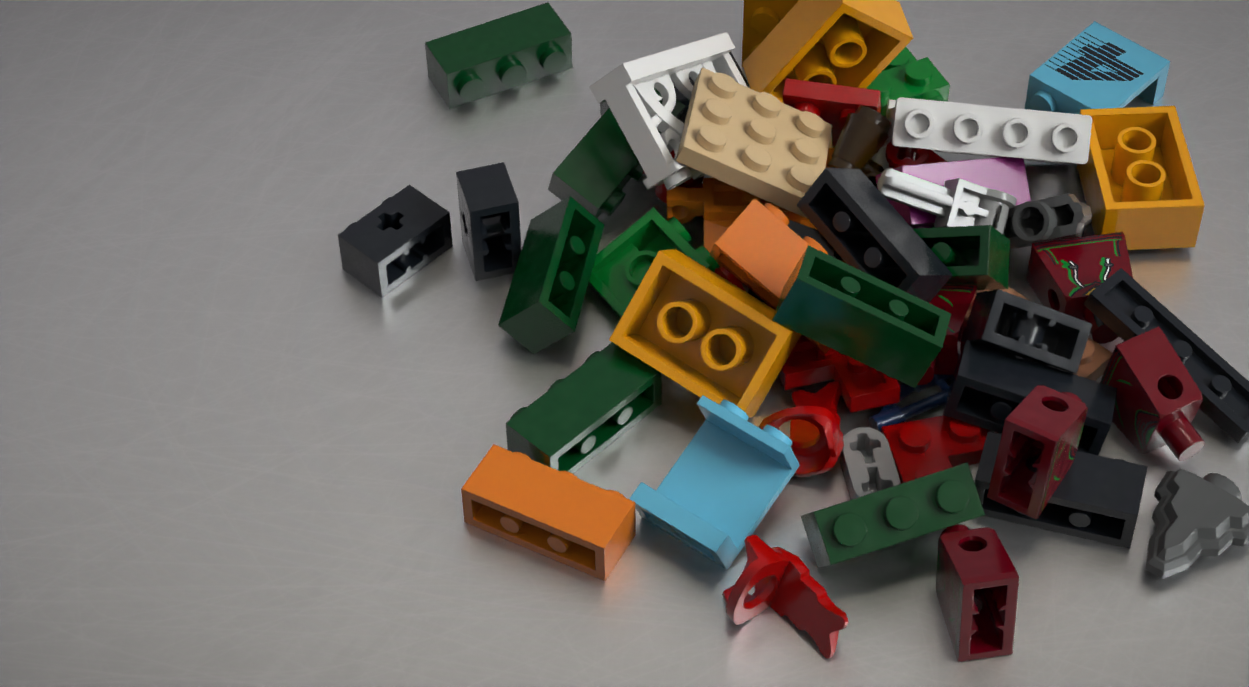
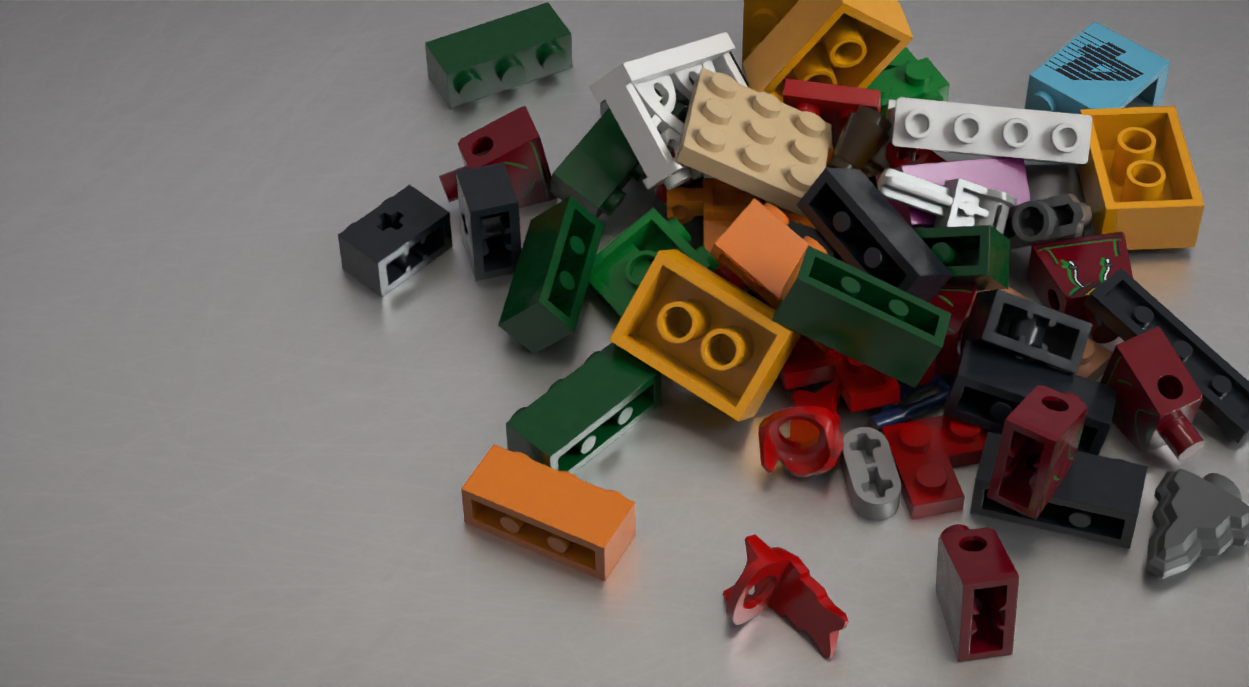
(518, 145): none -> dark red torso
(720, 483): medium azure panel -> none
(892, 515): dark green brick -> none

